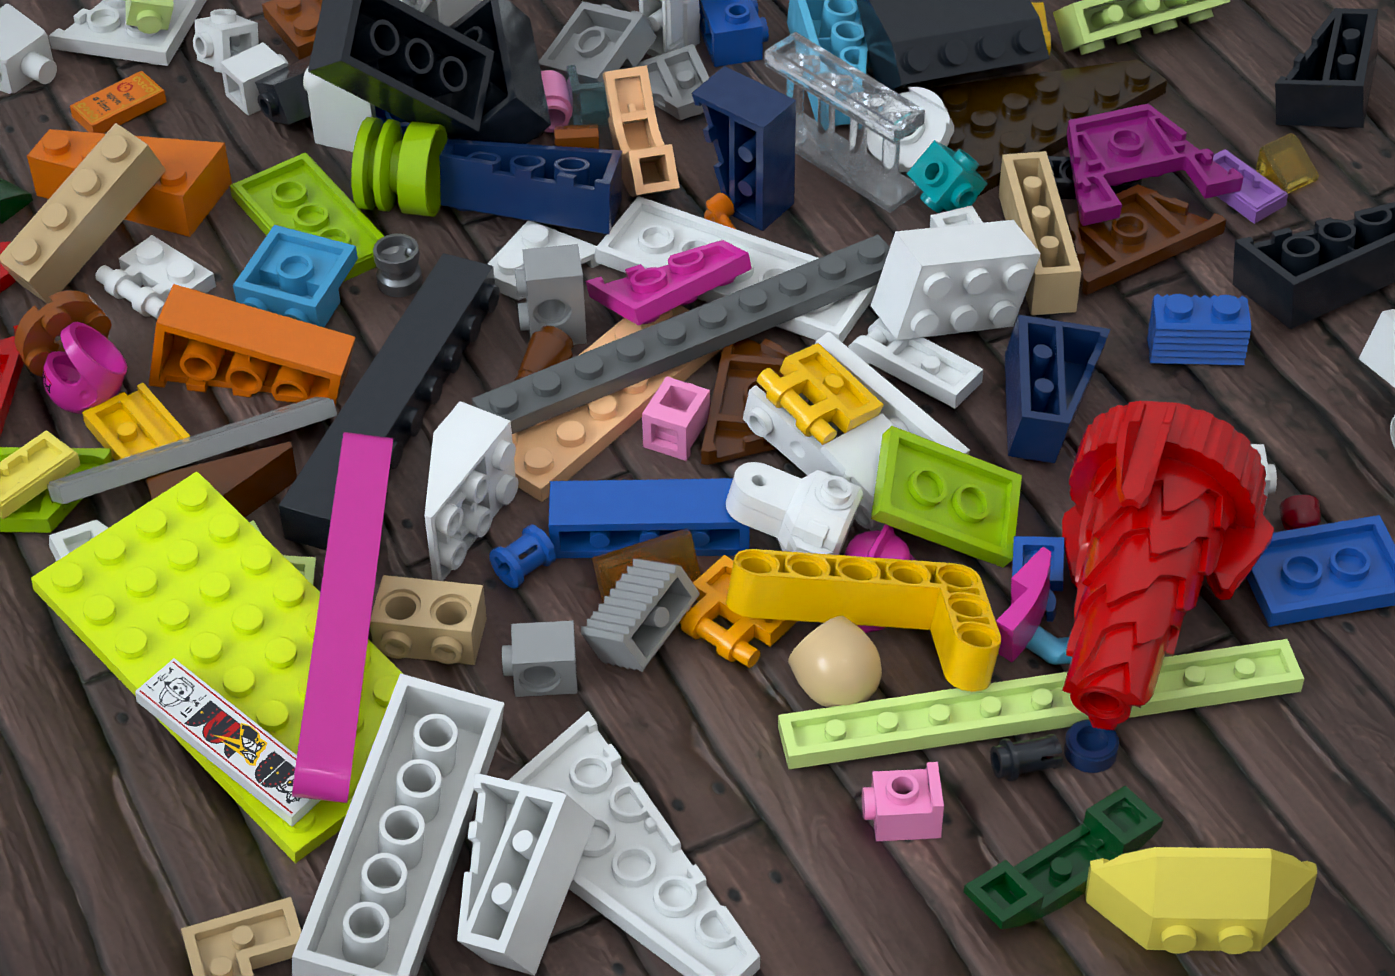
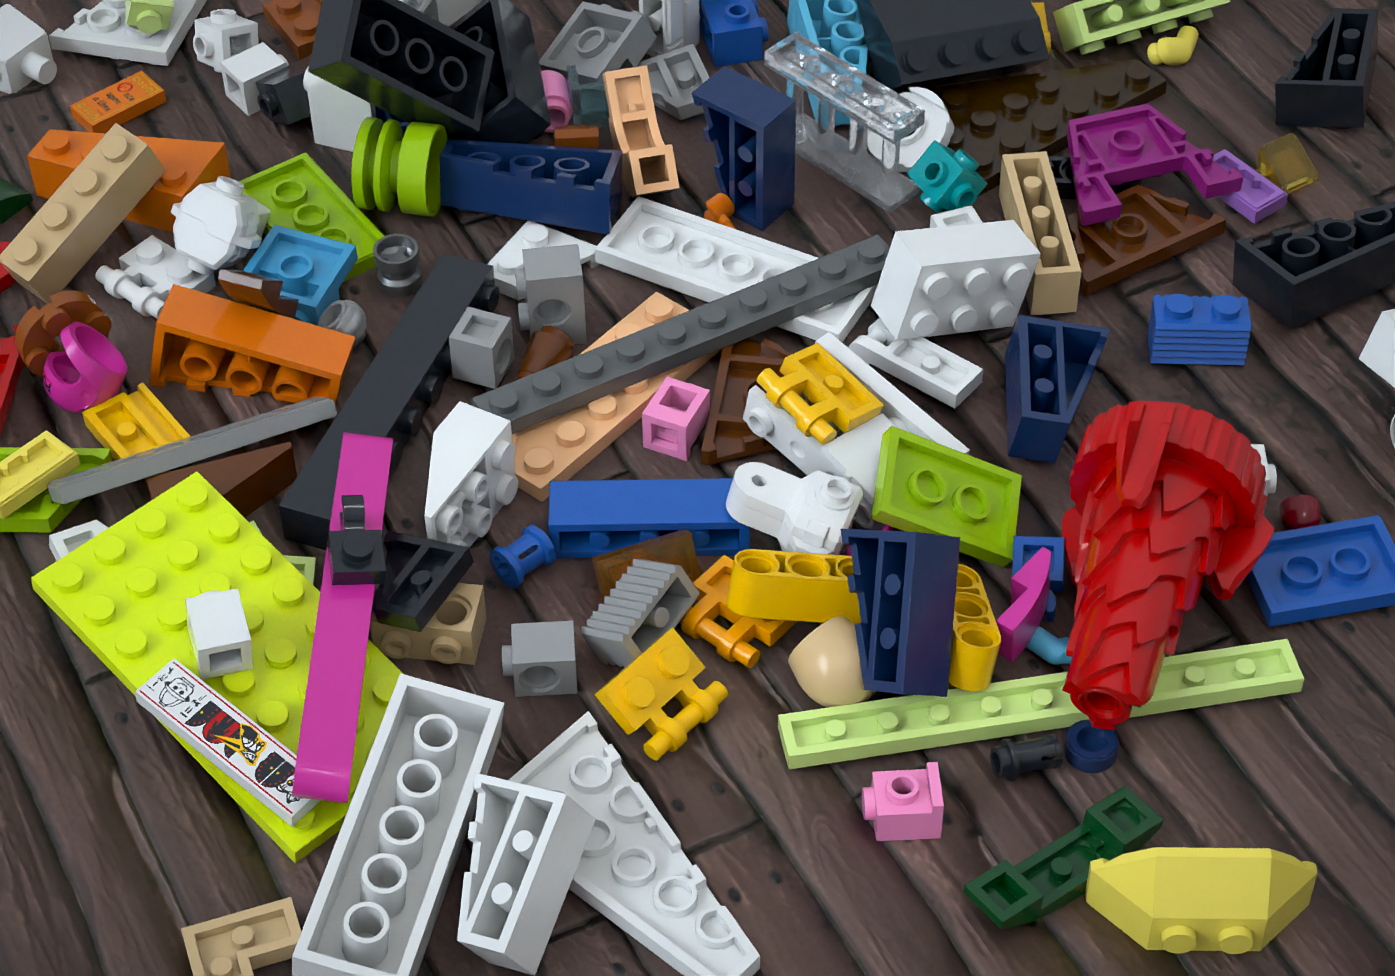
(218, 225): none -> white piece
(219, 633): none -> white brick
(257, 292): none -> reddish brown slope
(346, 318): none -> light grey piece
(353, 552): none -> black plate
(417, 579): none -> black wing
(481, 347): none -> light grey brick
(650, 682): none -> yellow plate
(656, 290): dark pink wing -> none
(905, 608): none -> dark blue wedge
(1174, 50): none -> light yellow arm

